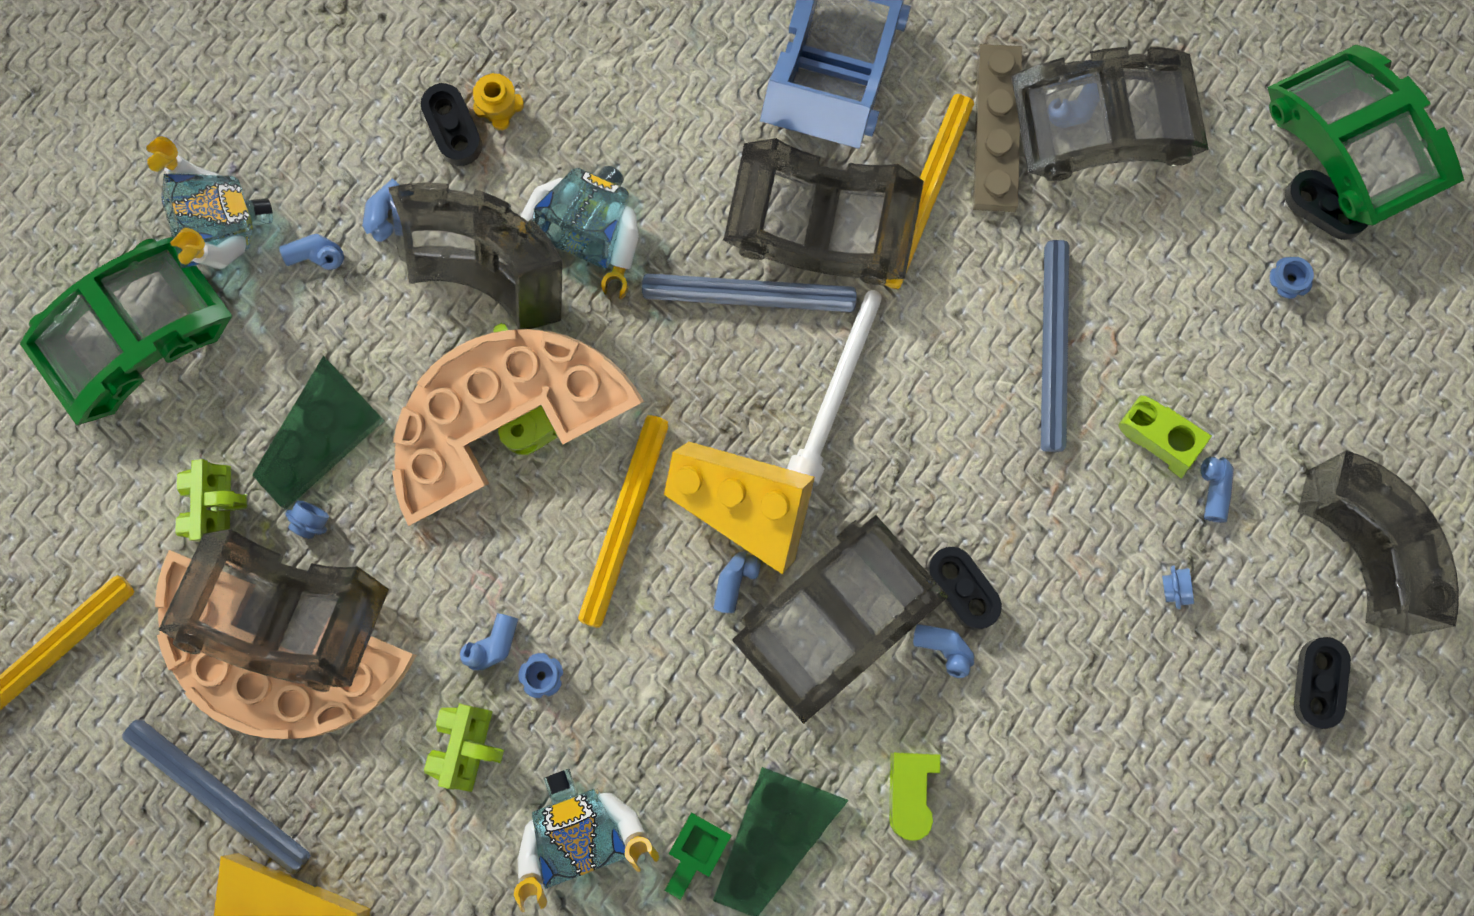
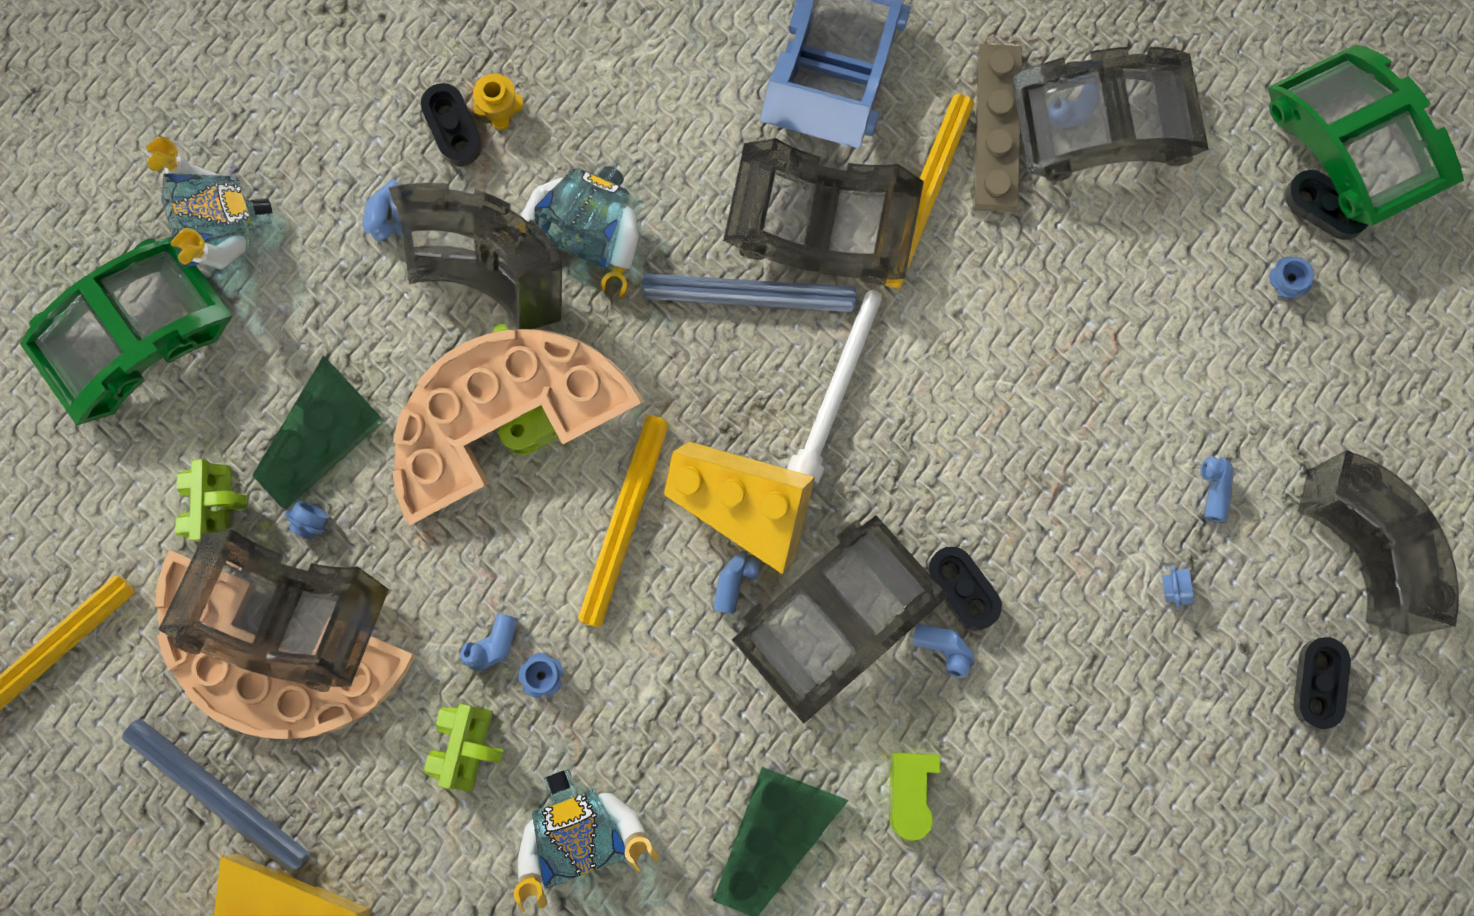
(316, 249): medium blue arm -> none
(698, 850): green plate -> none
(1055, 346): sand blue axle -> none
(1164, 434): lime leg -> none

